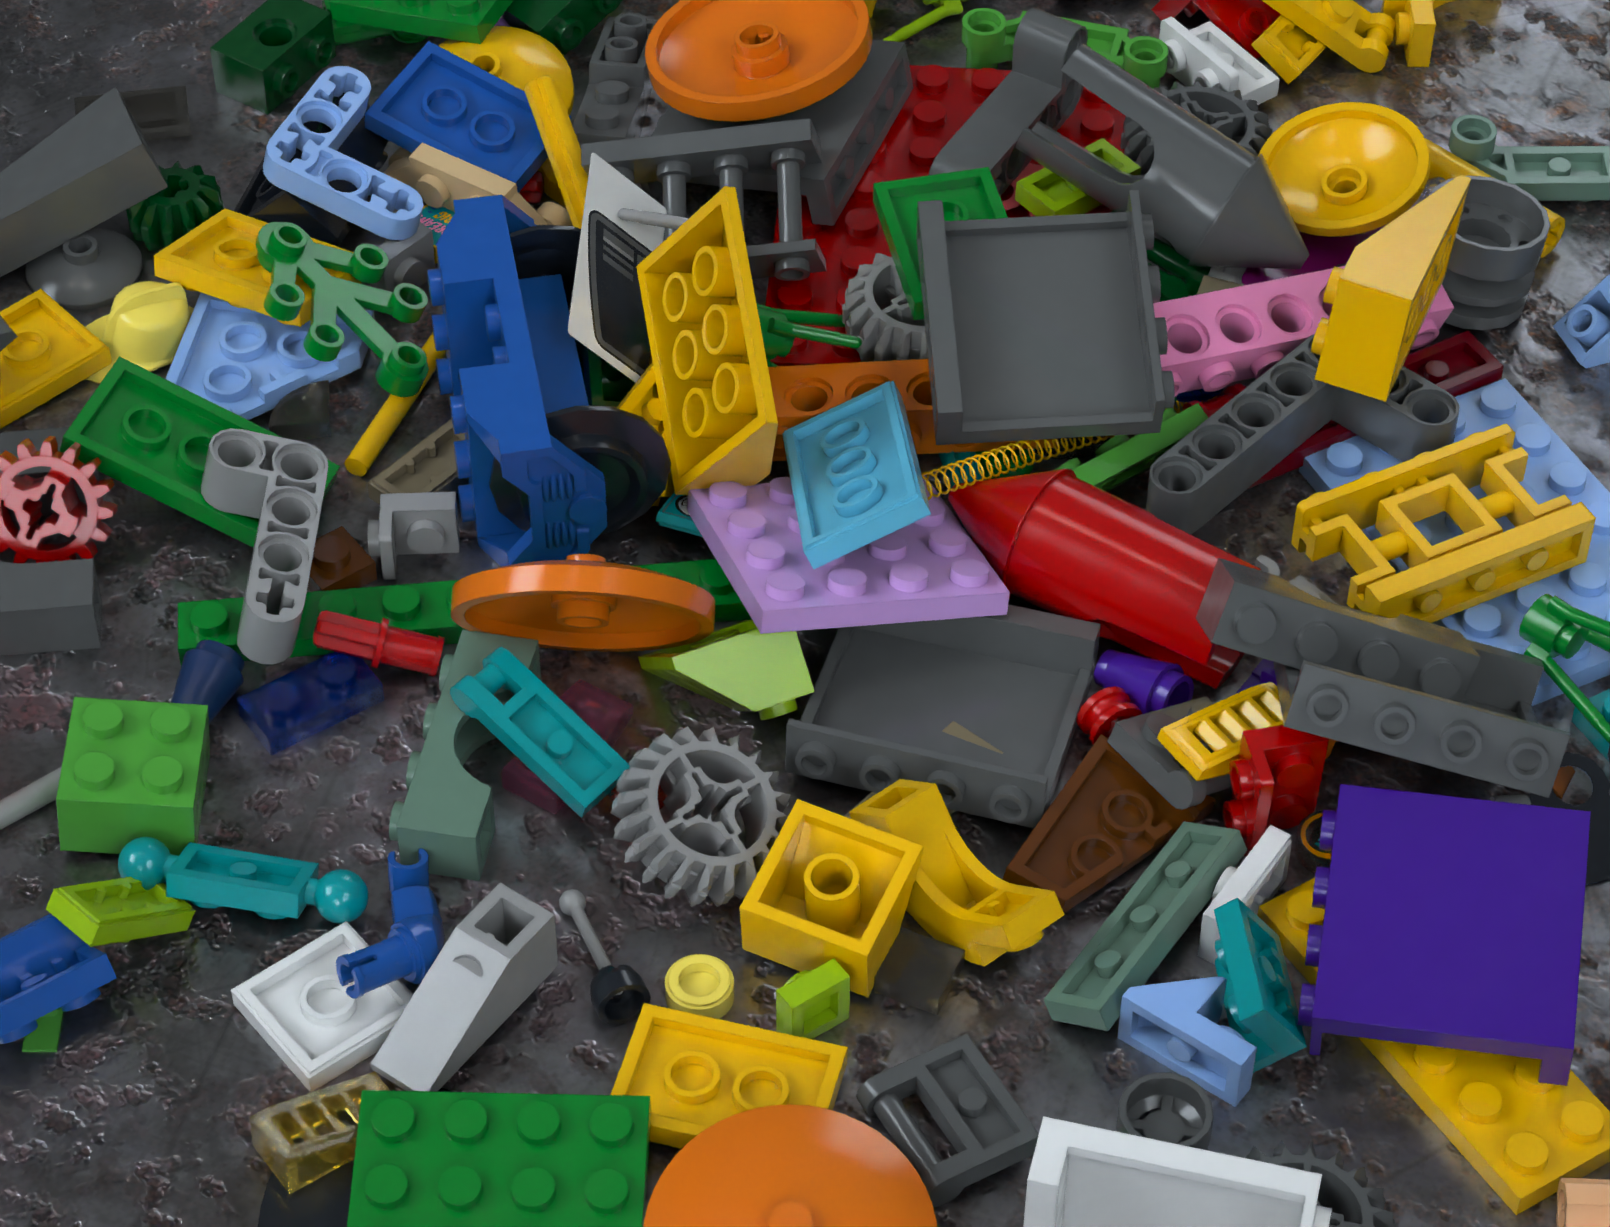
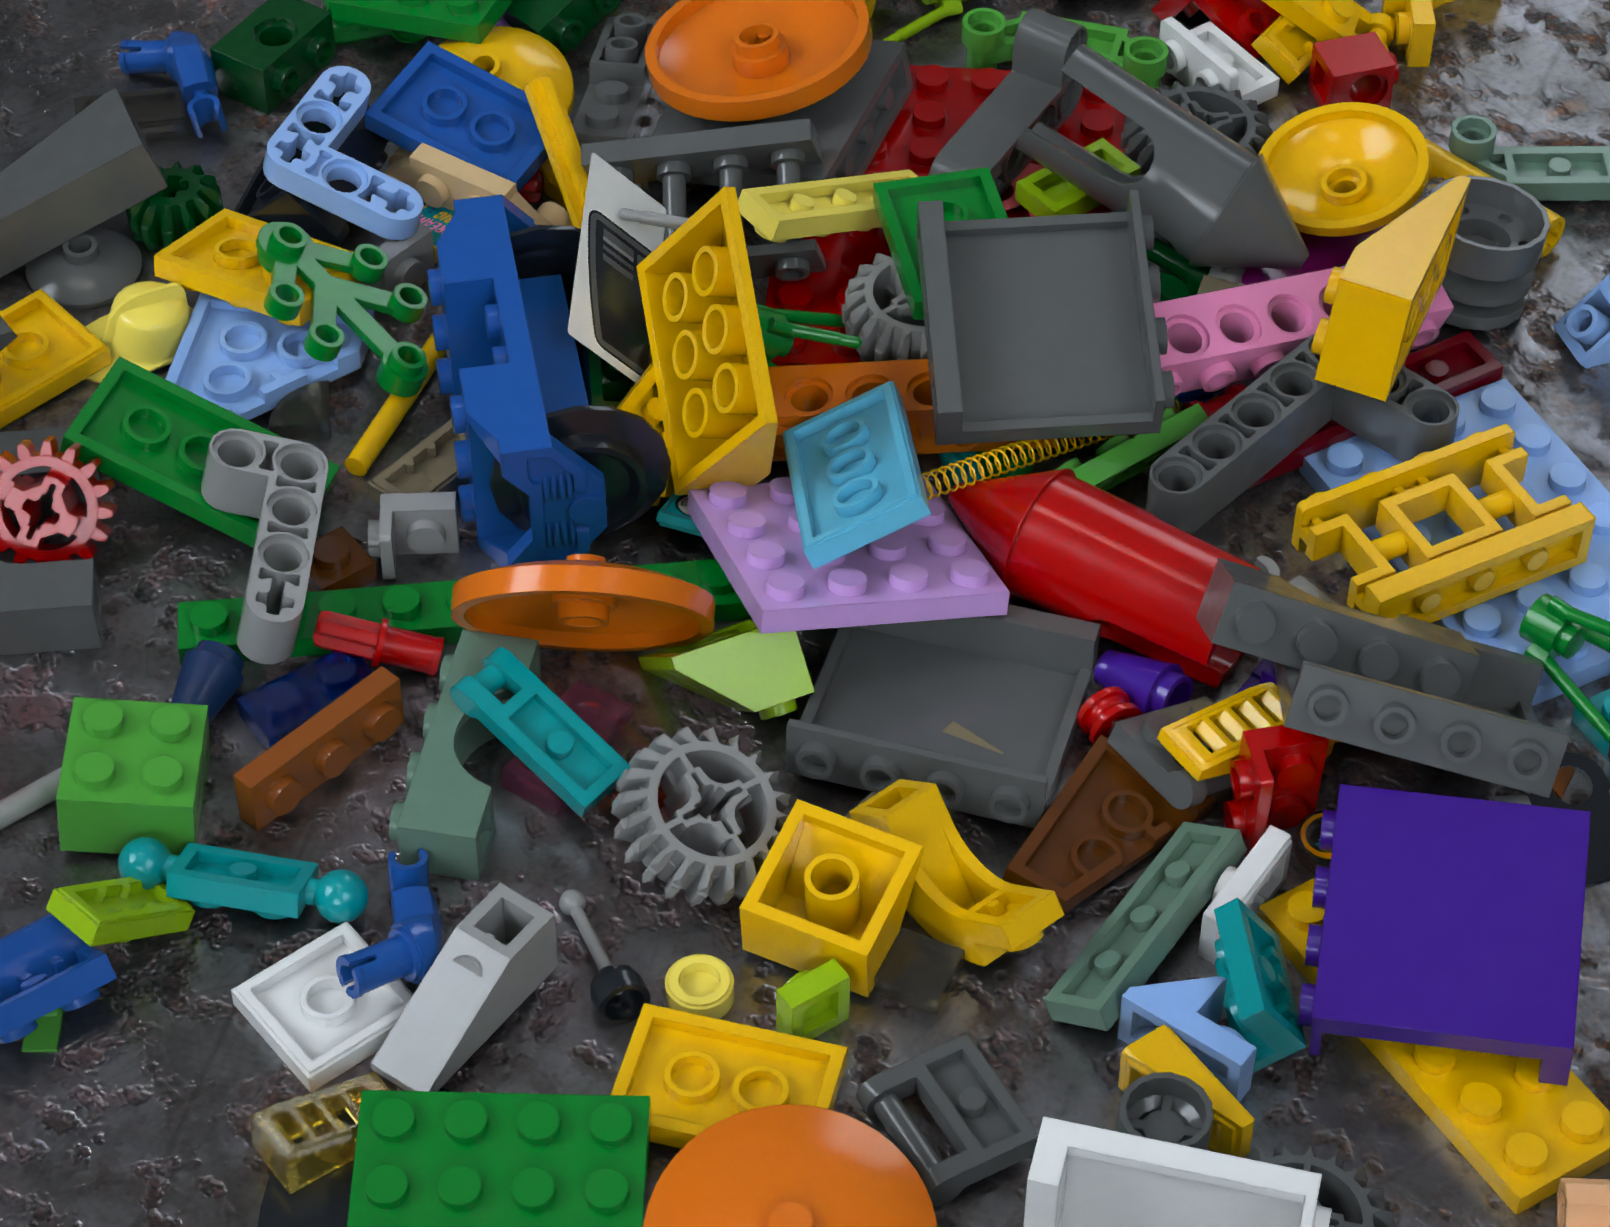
(185, 62): none -> blue arm
(319, 748): none -> dark orange plate
(815, 206): none -> light yellow plate
(1166, 1052): none -> yellow slope
(1353, 71): none -> red brick

